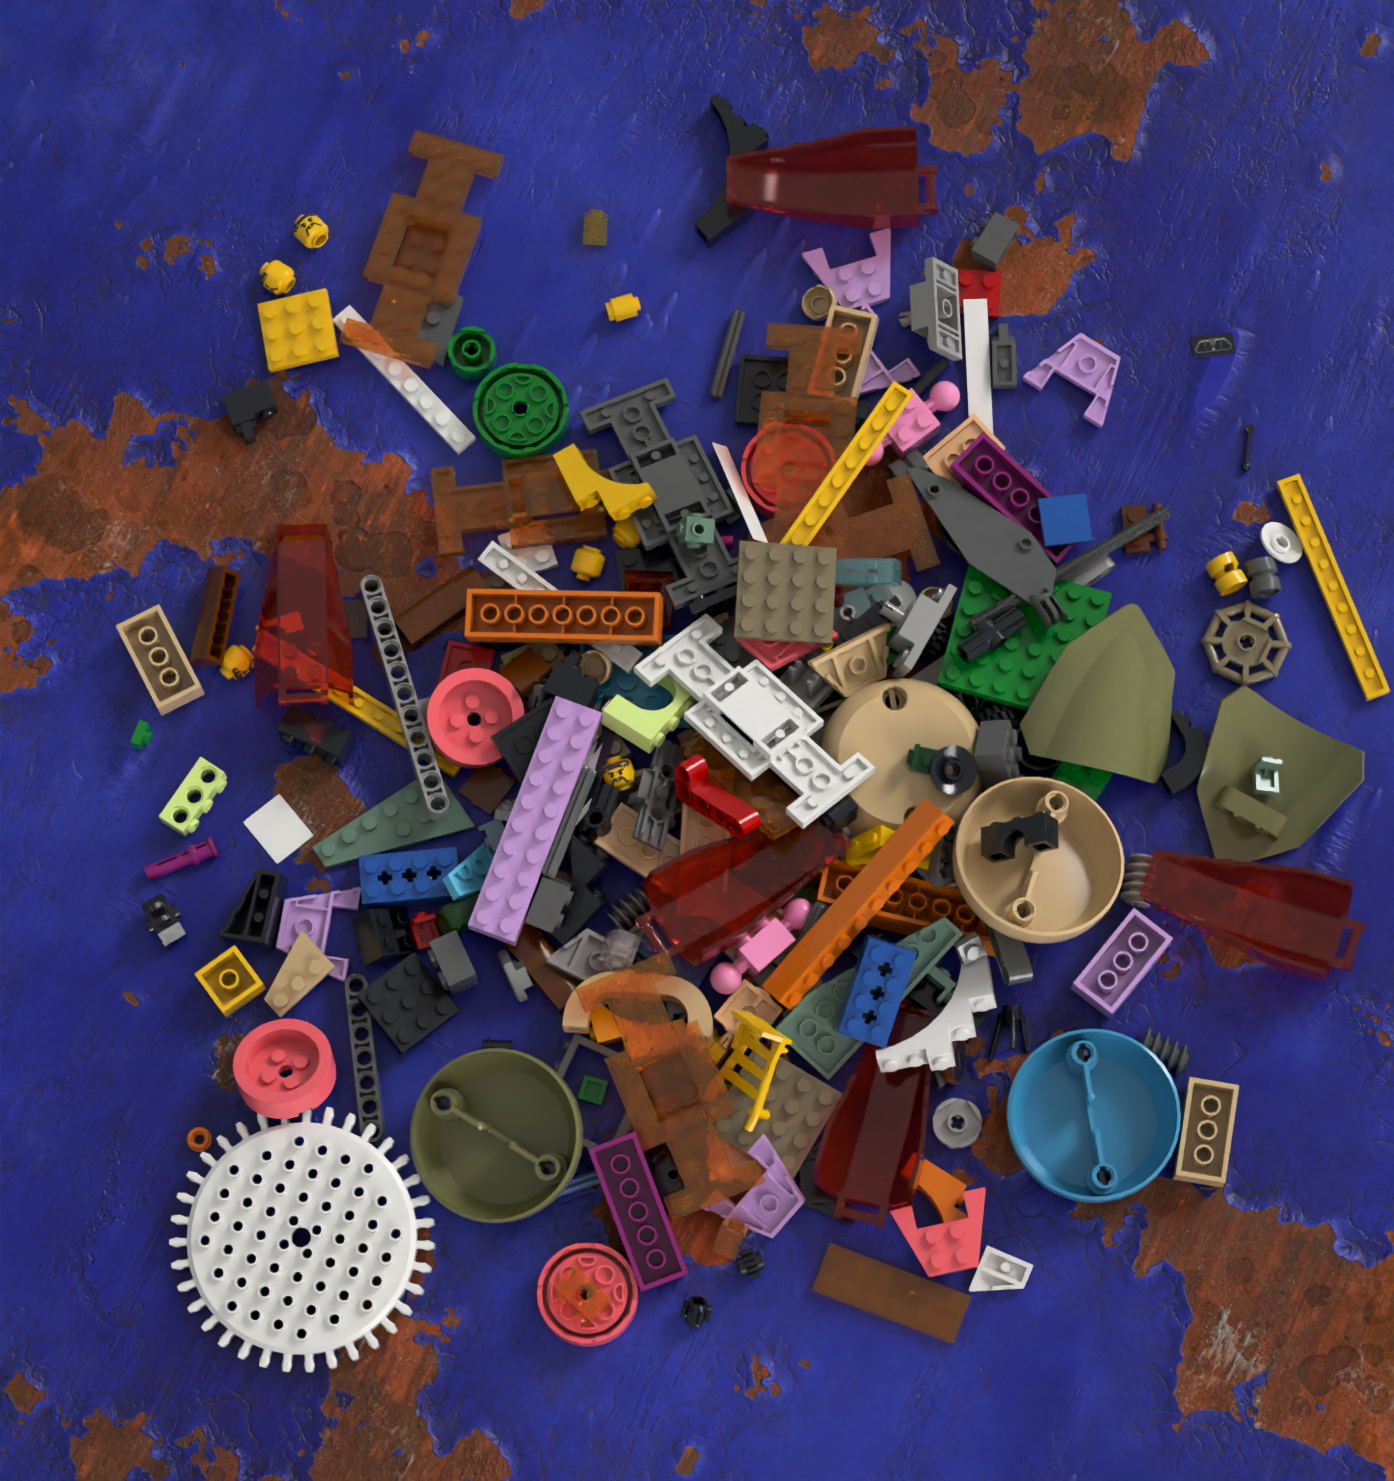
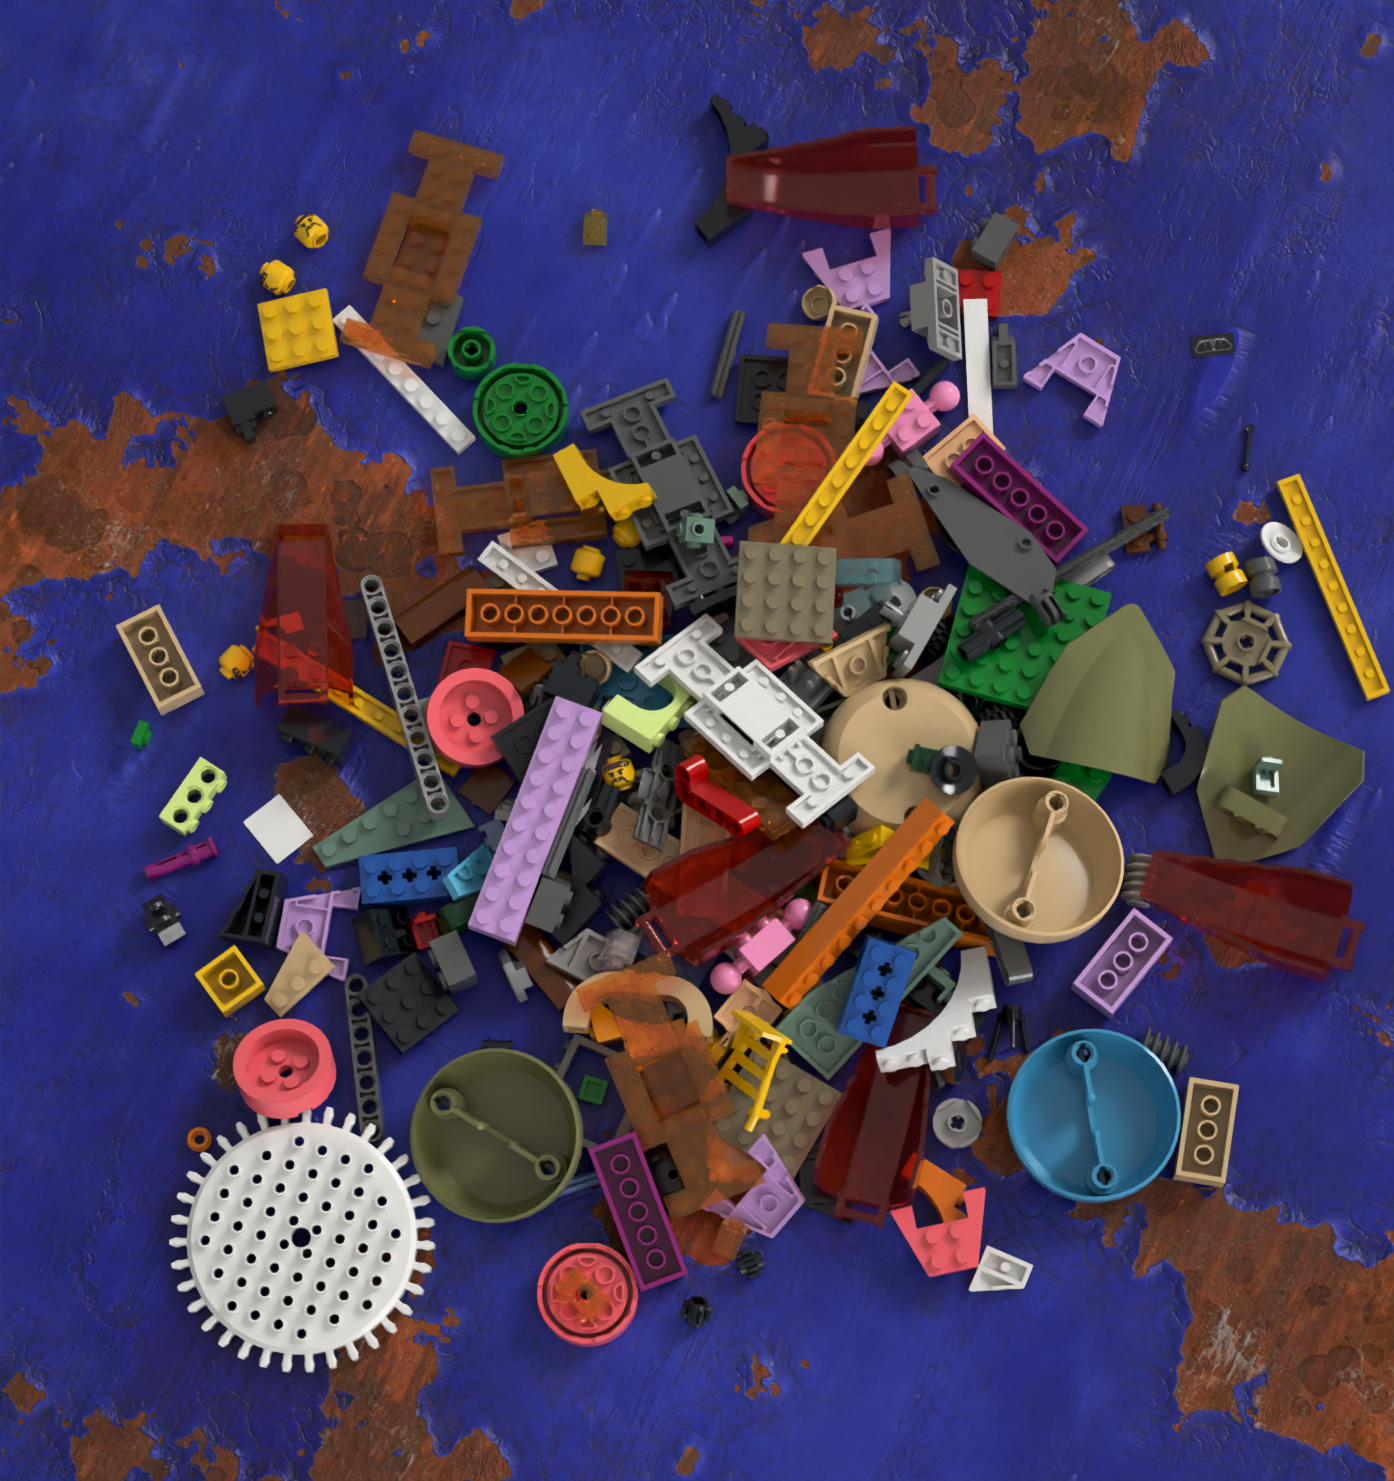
(214, 617): reddish brown brick -> none
(623, 307): yellow brick -> none
(740, 492): white sticker -> none
(891, 1293): clear orange plate -> none
(969, 948): light grey plate -> none
(1001, 838): black arch -> none
(1064, 520): blue tile -> none

